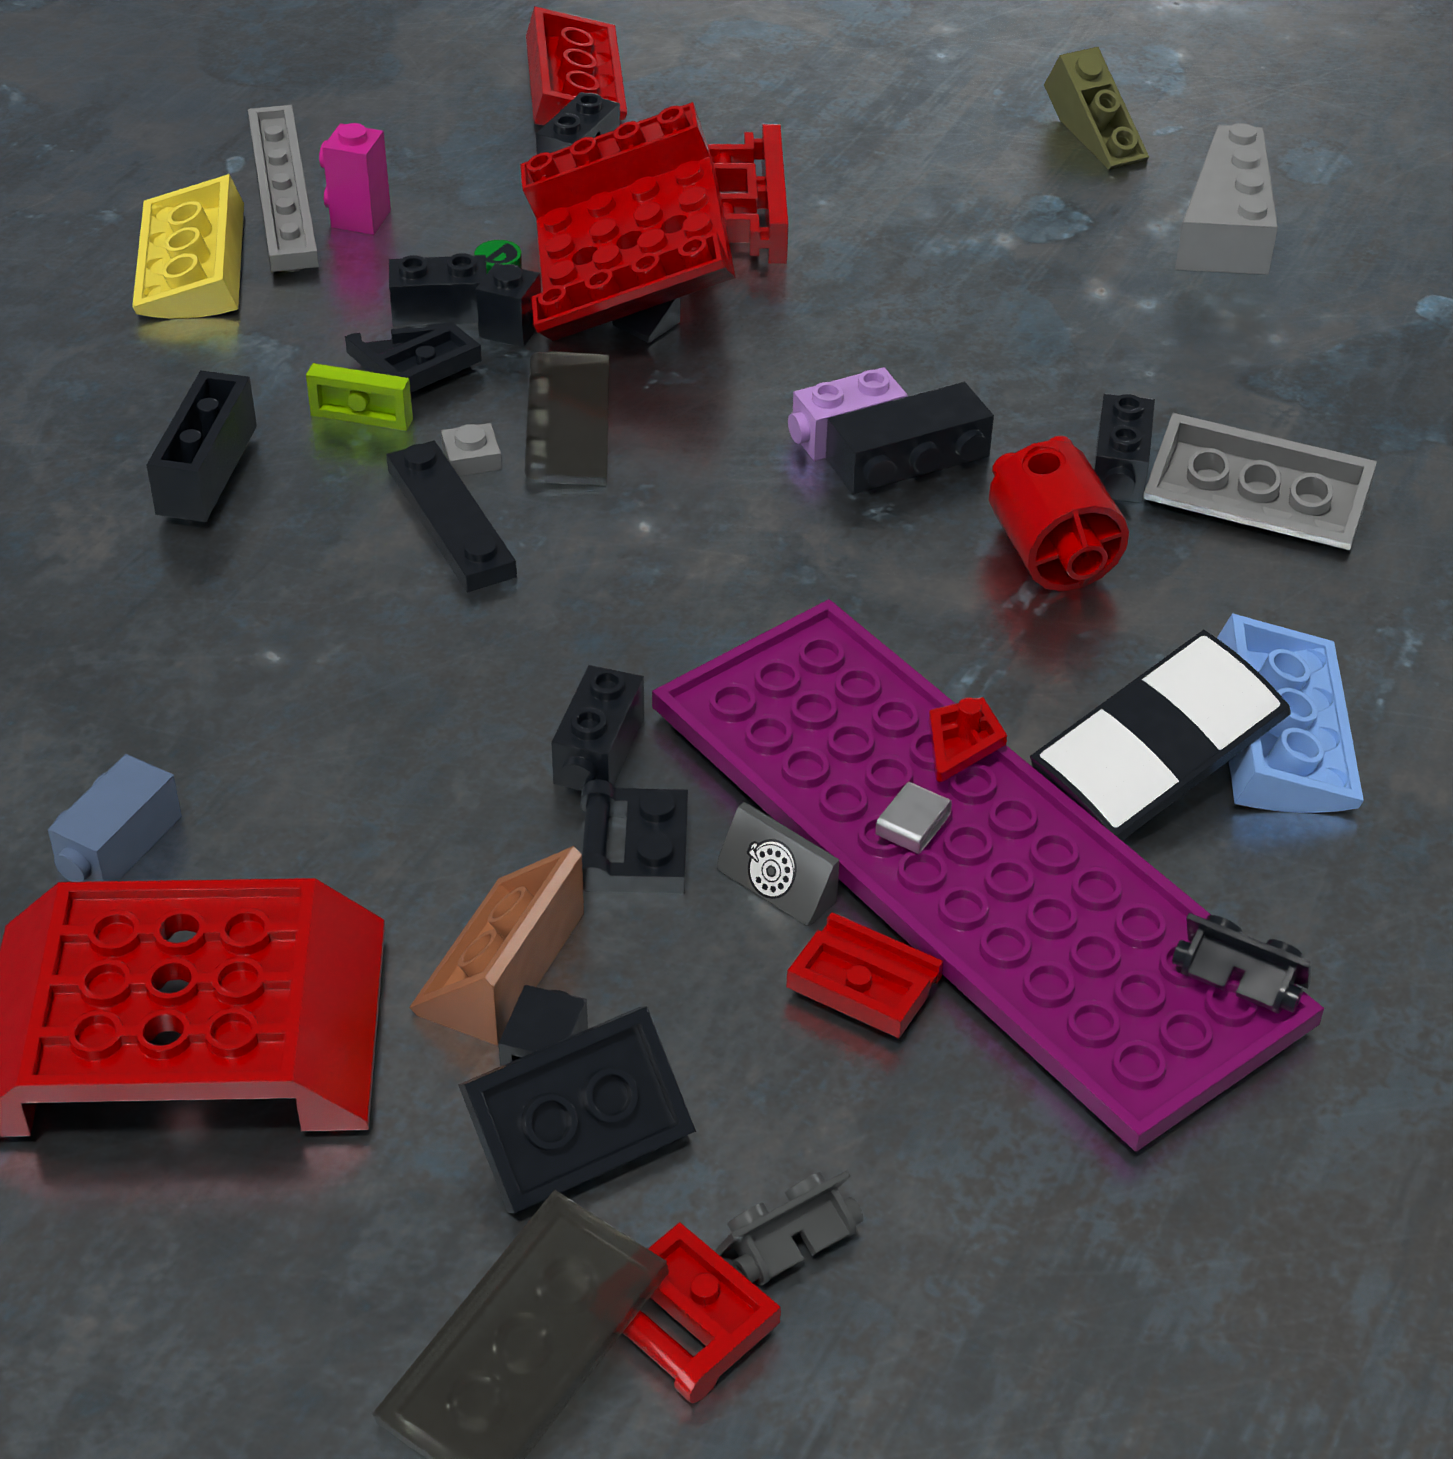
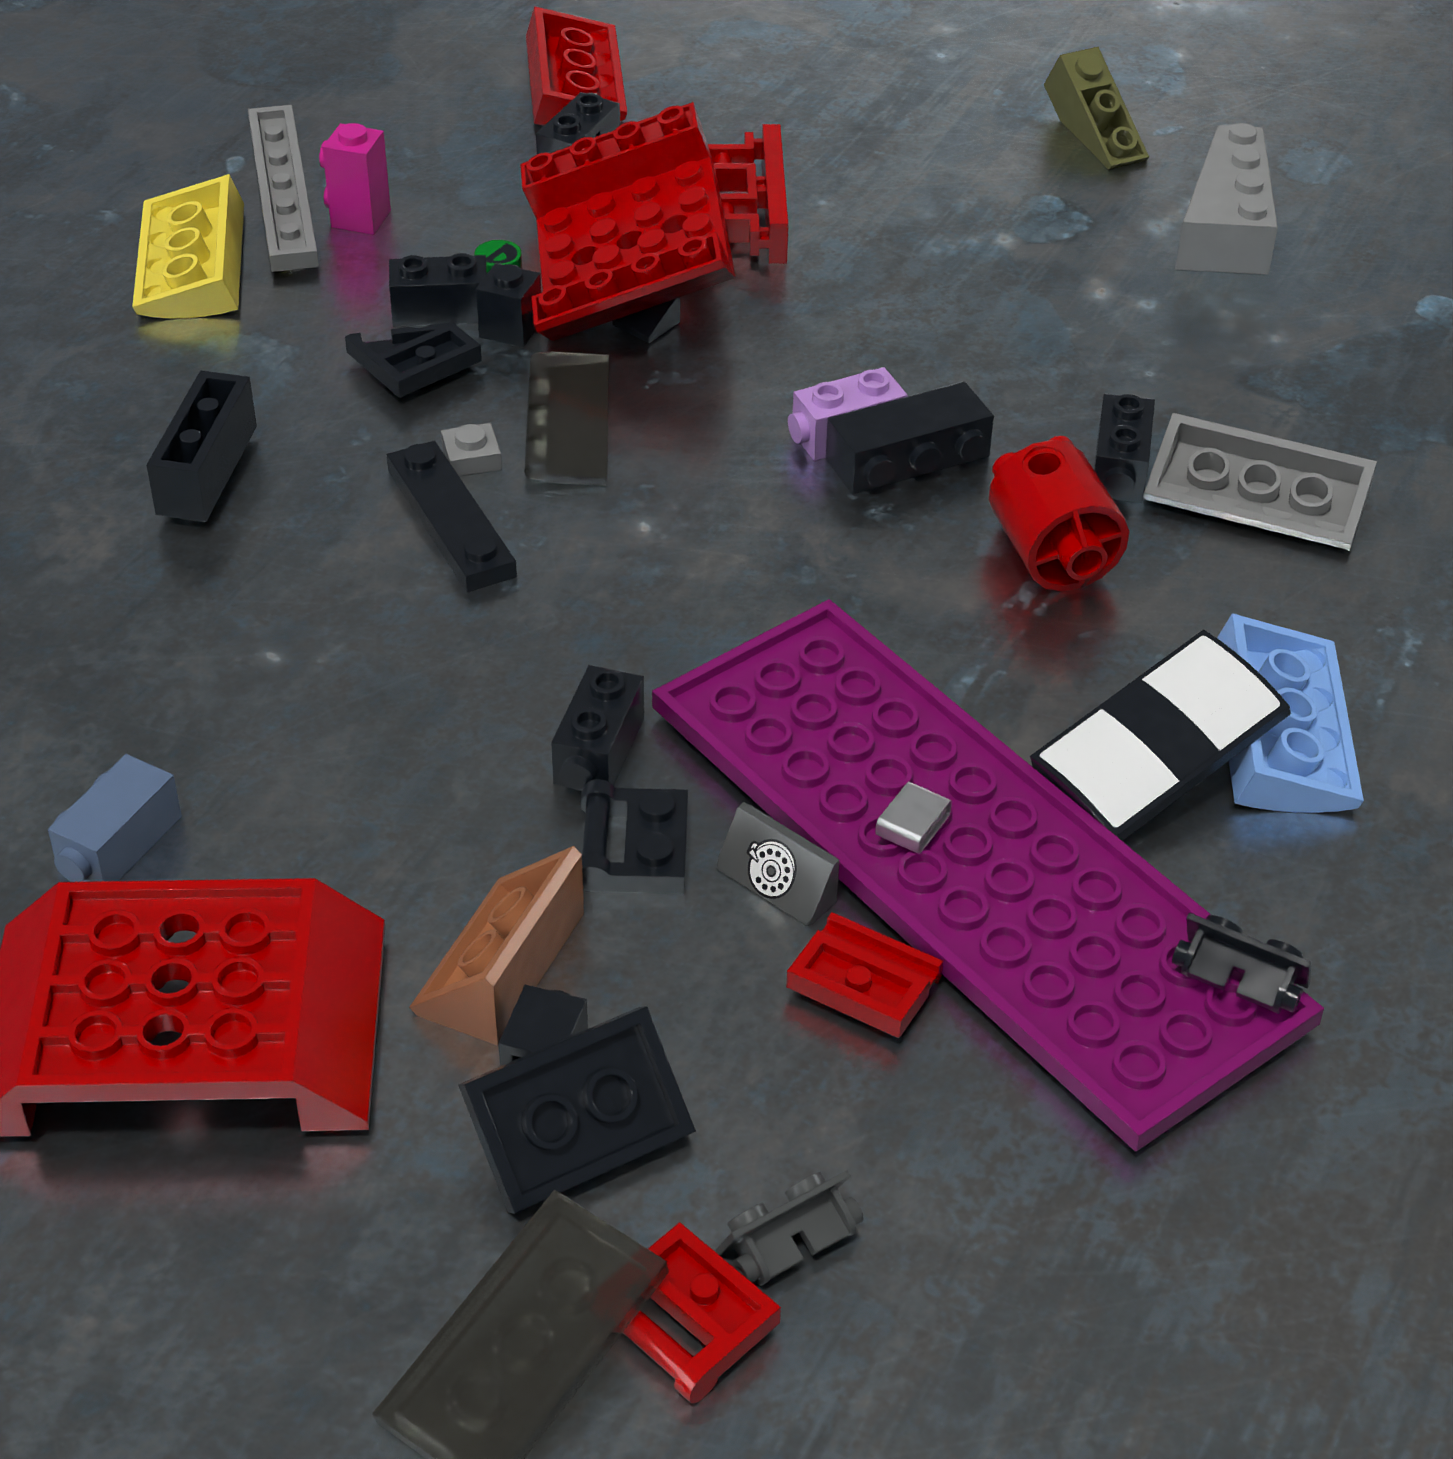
(359, 396): lime plate -> none
(963, 735): red piece -> none

